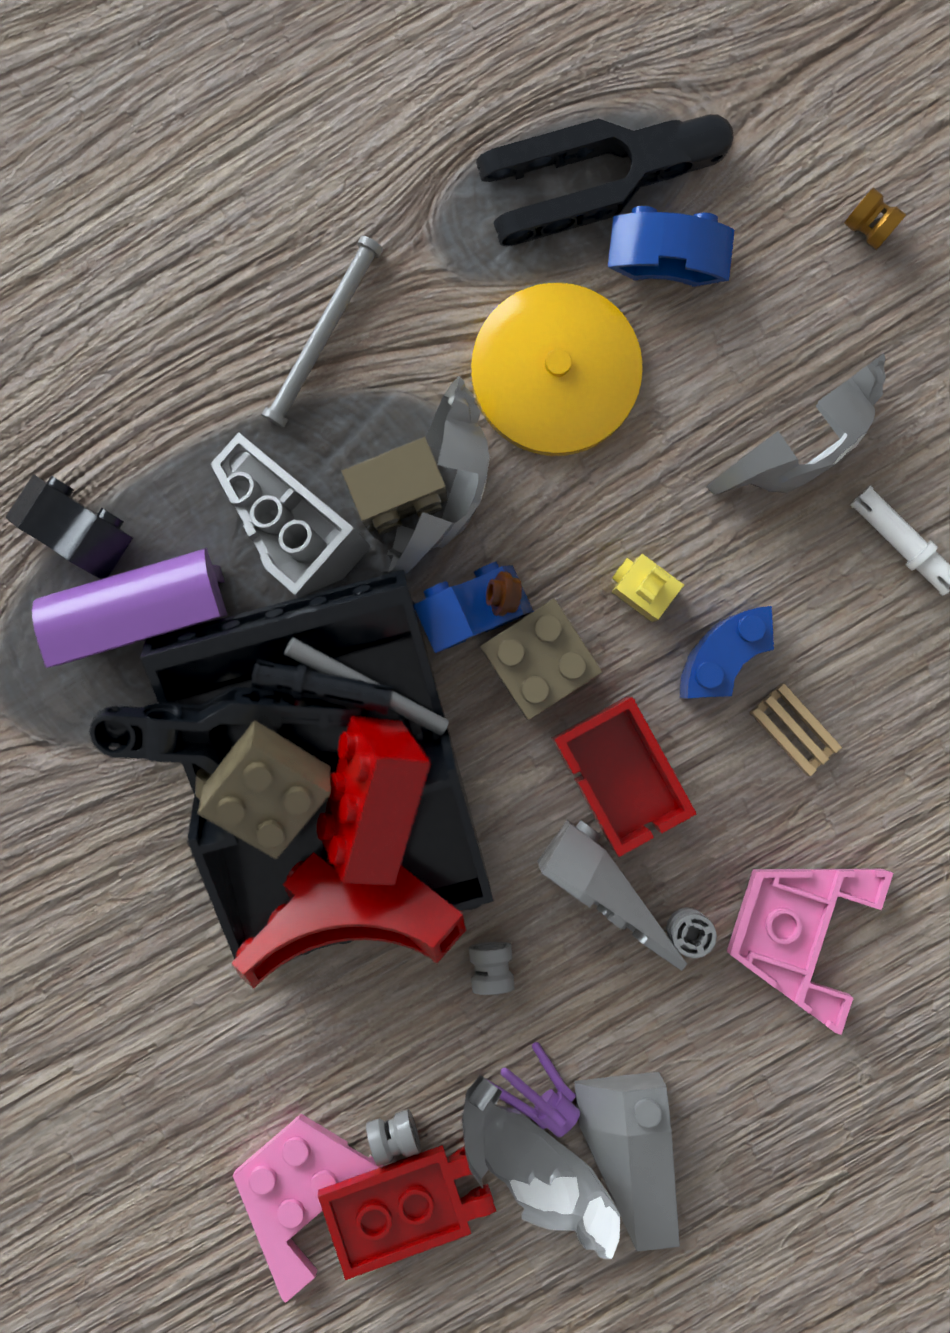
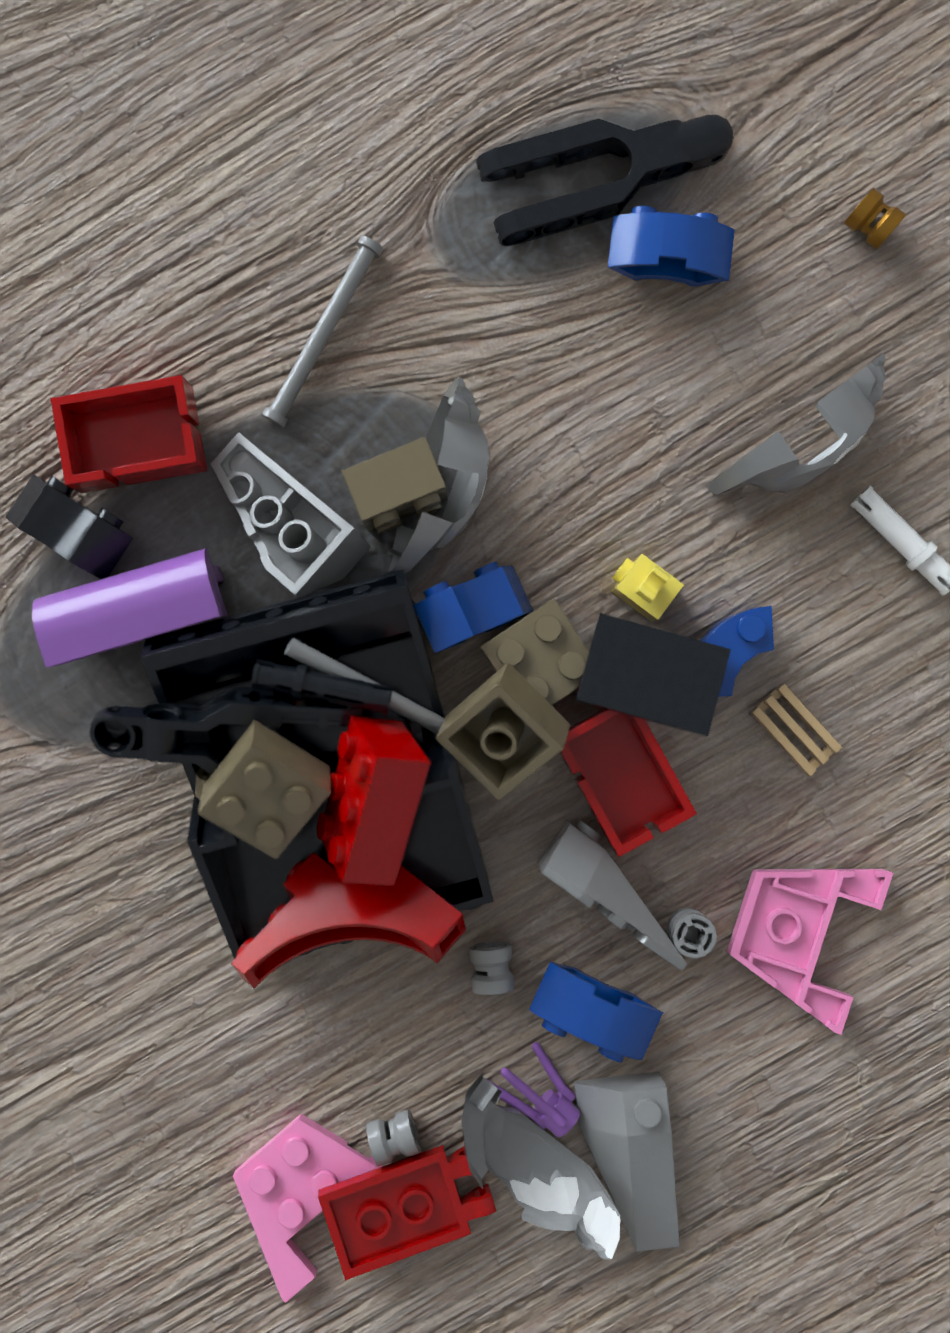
(128, 434): none -> red piece
(503, 731): none -> dark tan brick
(504, 594): reddish brown plate -> none
(556, 369): yellow dish -> none
(595, 1012): none -> blue brick
(653, 675): none -> black tile

